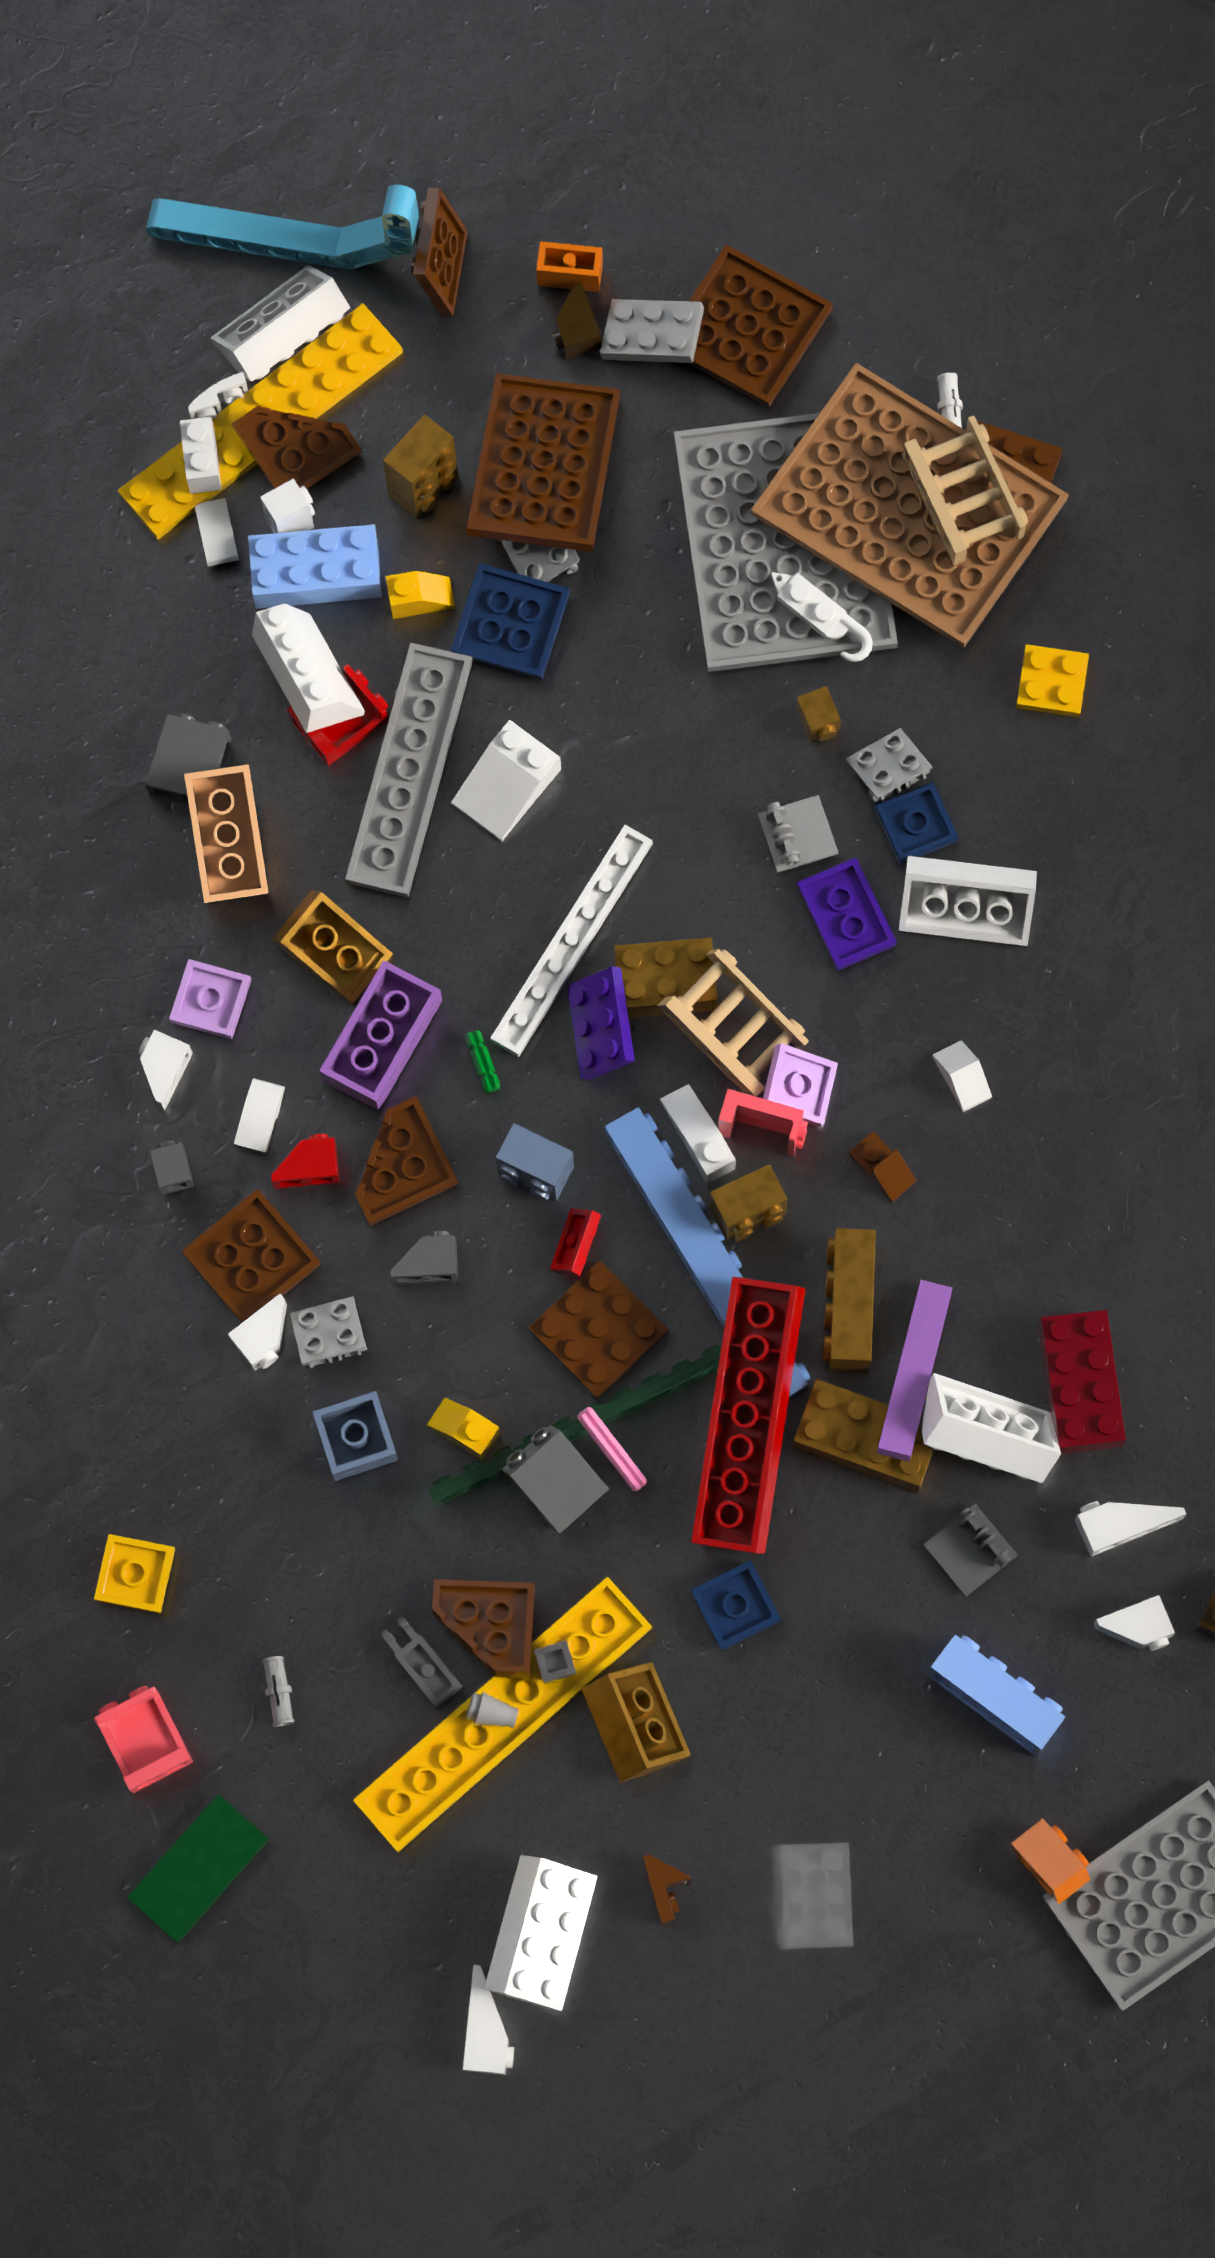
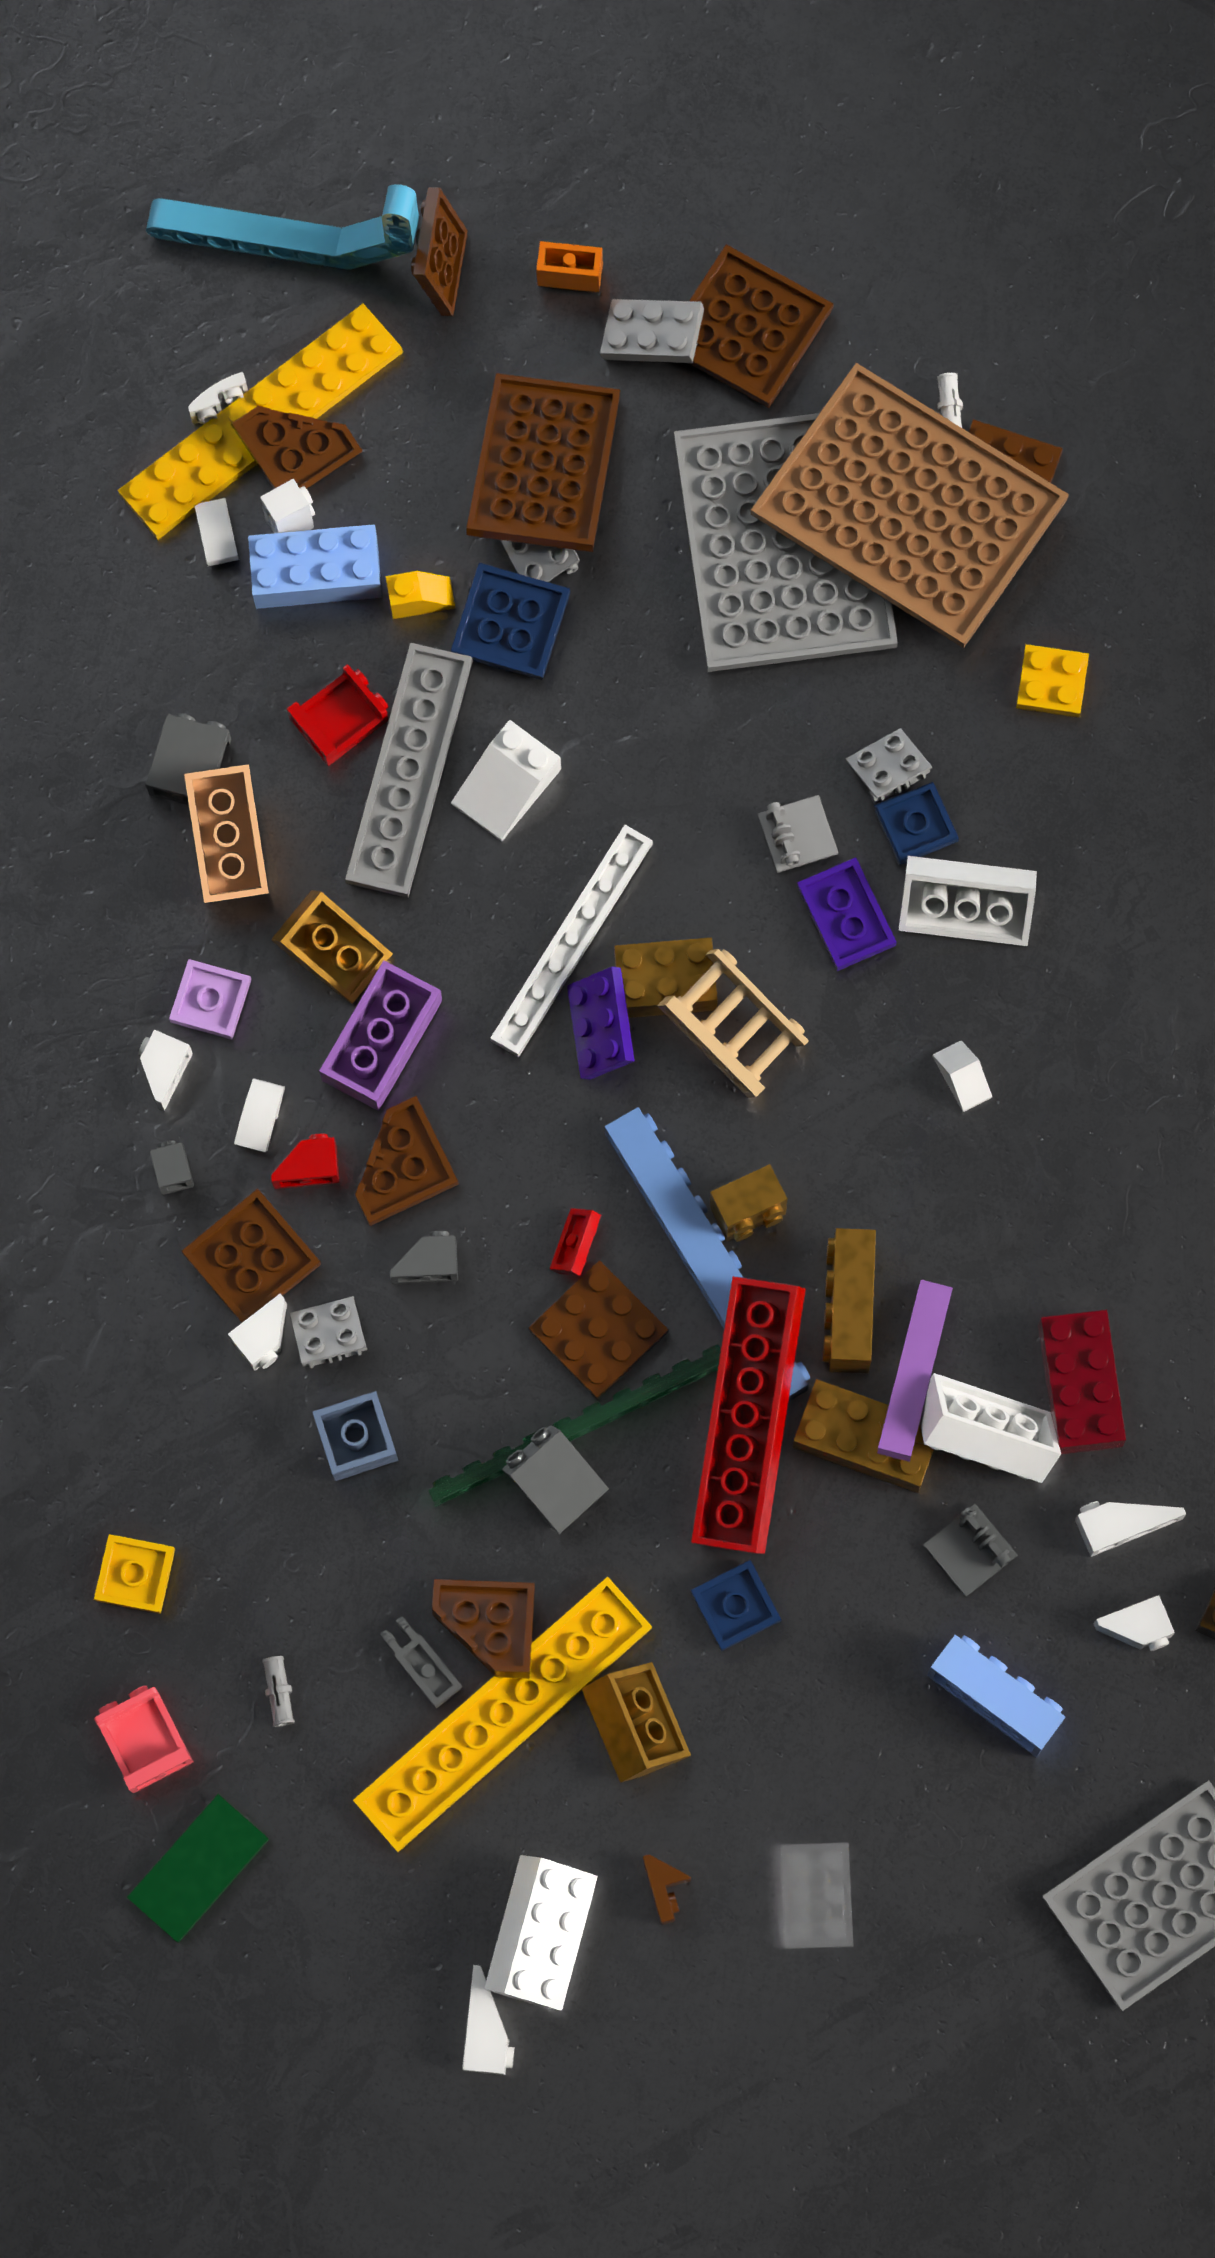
(200, 455): white brick -> none
(281, 323): white slope -> none
(305, 667): white slope -> none
(421, 467): pearl gold brick -> none
(464, 1428): yellow slope -> none
(482, 1061): green axle -> none
(490, 1711): light grey cone -> none
(534, 1163): sand blue brick -> none
(555, 1662): flat silver plate -> none
(576, 325): dark brown slope -> none
(612, 1449): bright pink axle -> none
(699, 1134): white slope -> none
(765, 1115): coral panel -> none
(801, 1082): lavender plate -> none
(818, 714): pearl gold brick -> none
(820, 612): white plate -> none
(883, 1166): reddish brown slope -> none
(944, 513): tan fence -> none
(1051, 1861): orange brick -> none

